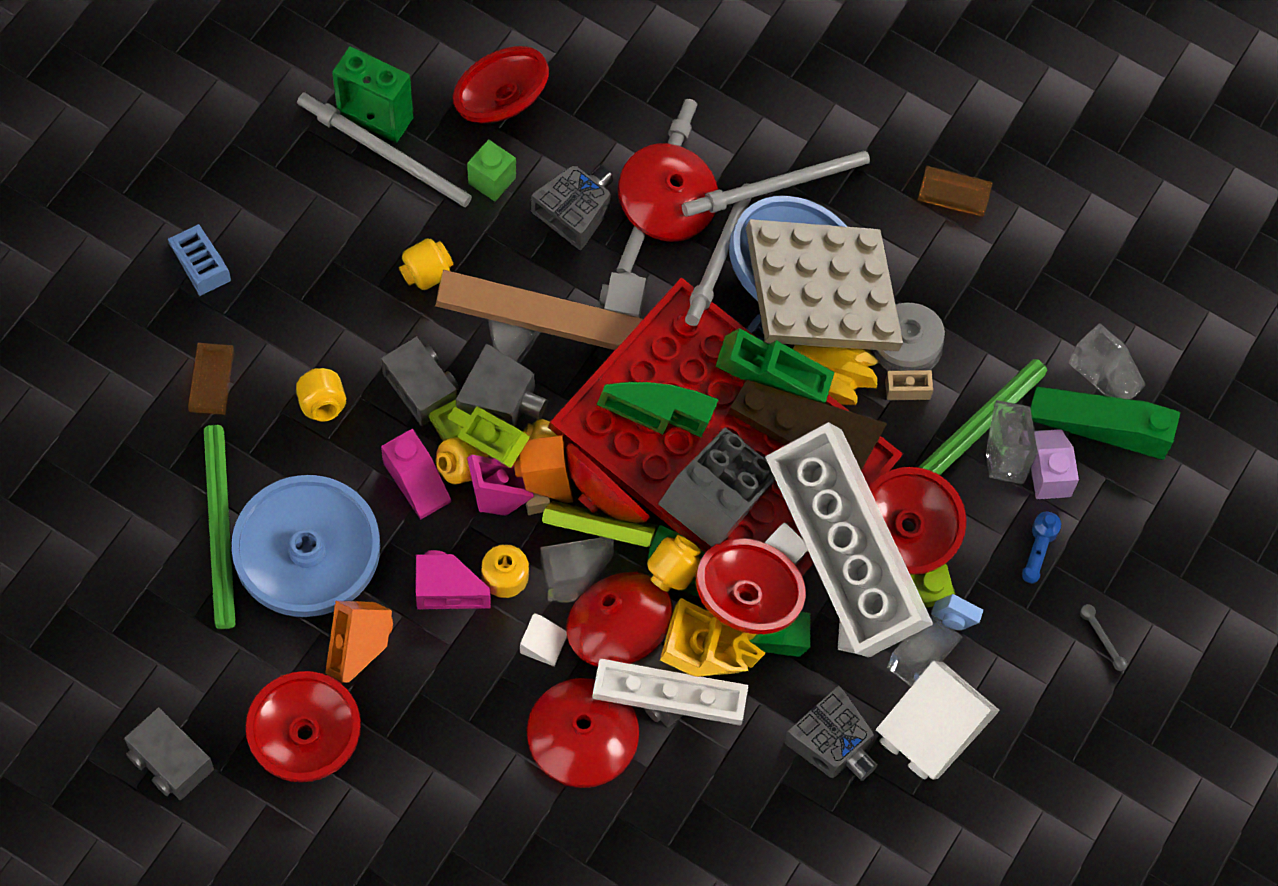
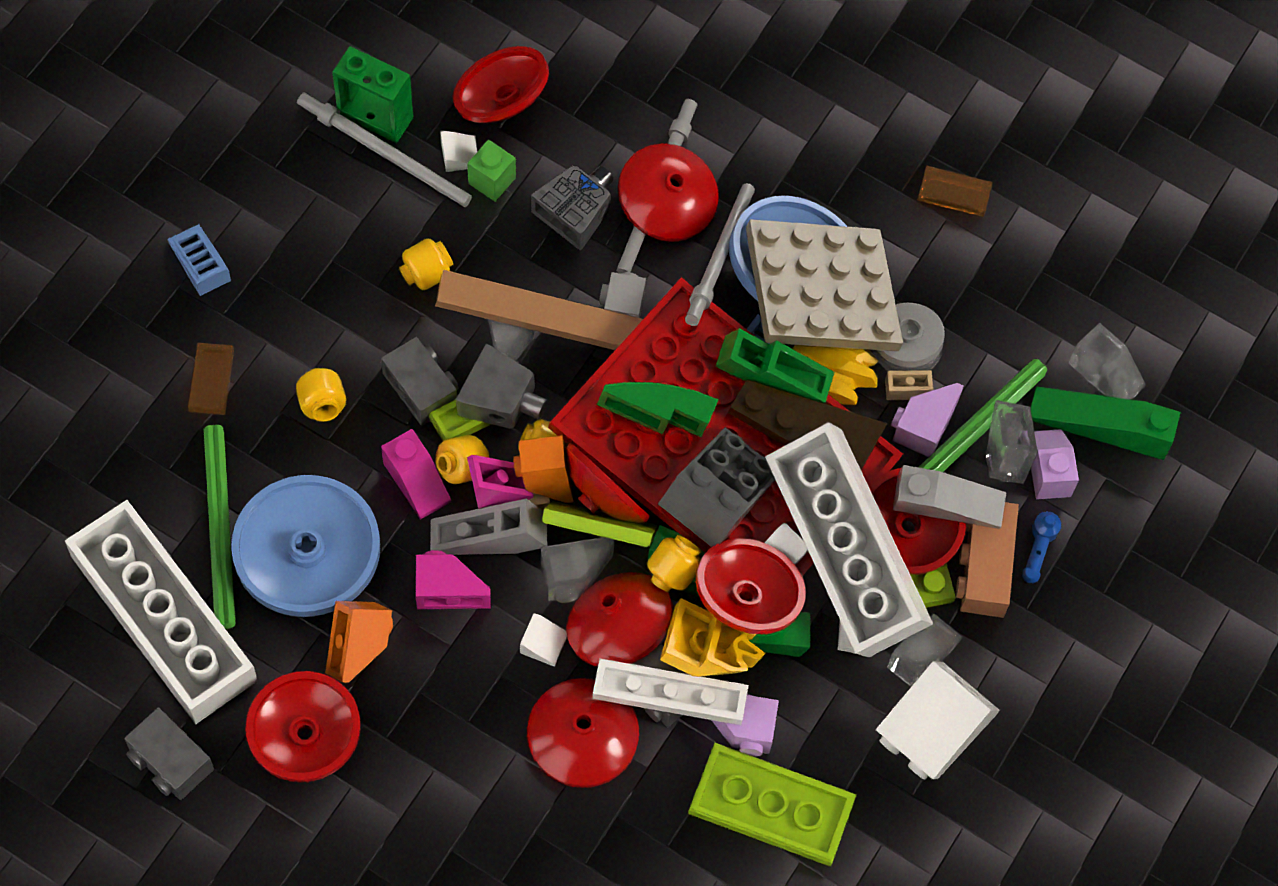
(161, 611): none -> white brick
(457, 150): none -> white slope
(490, 434): lime hinge -> none
(491, 530): none -> light grey slope
(505, 570): yellow head -> none
(718, 200): light grey bar -> none
(757, 727): none -> lavender slope
(772, 804): none -> lime tile
(833, 737): flat silver torso -> none
(926, 418): none -> lavender slope
(948, 497): none -> light grey slope
(956, 612): light blue plate -> none
(988, 566): none -> nougat brick
(1088, 613): dark grey hinge -> none

